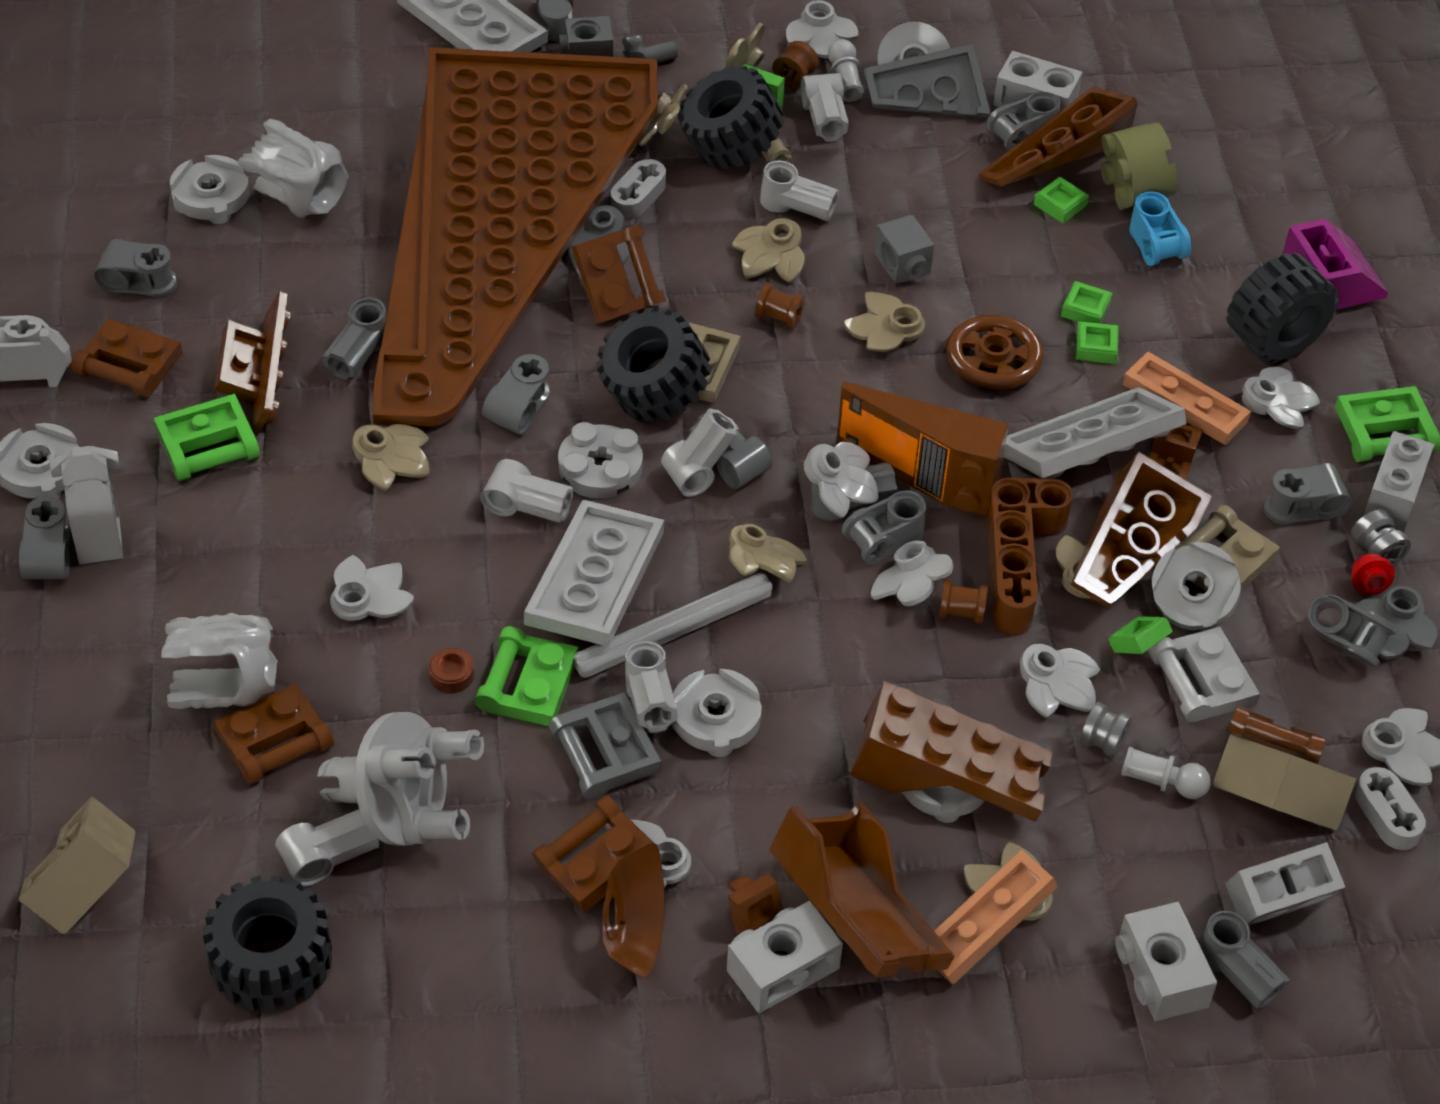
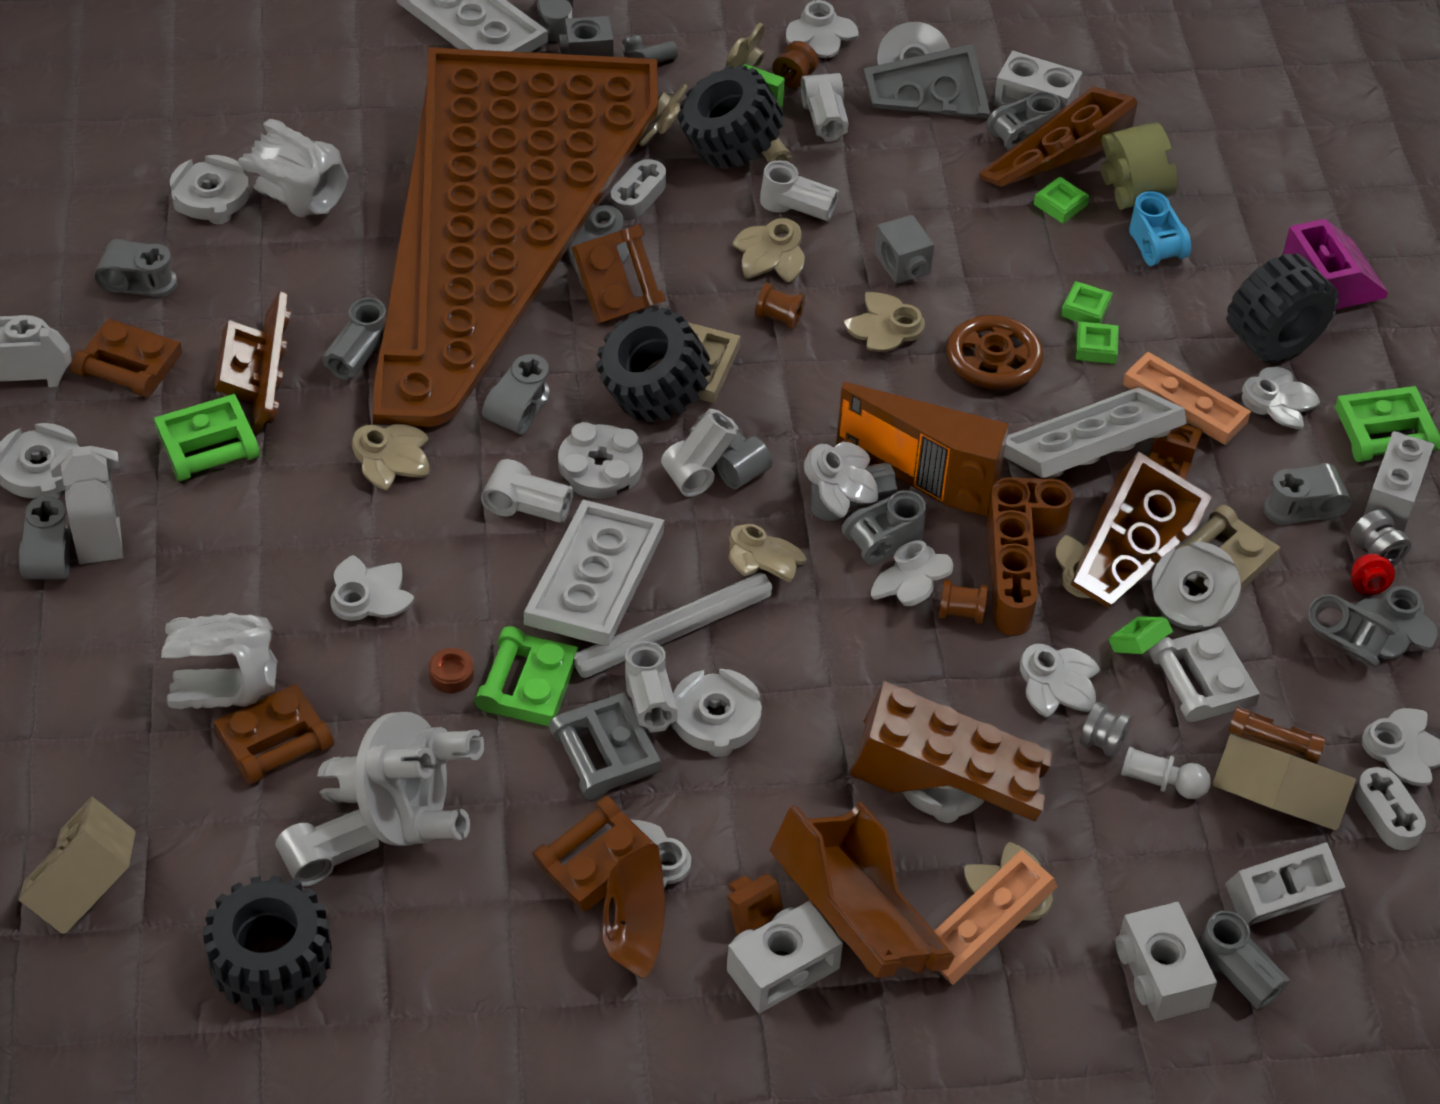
(843, 60): light grey pin -> none

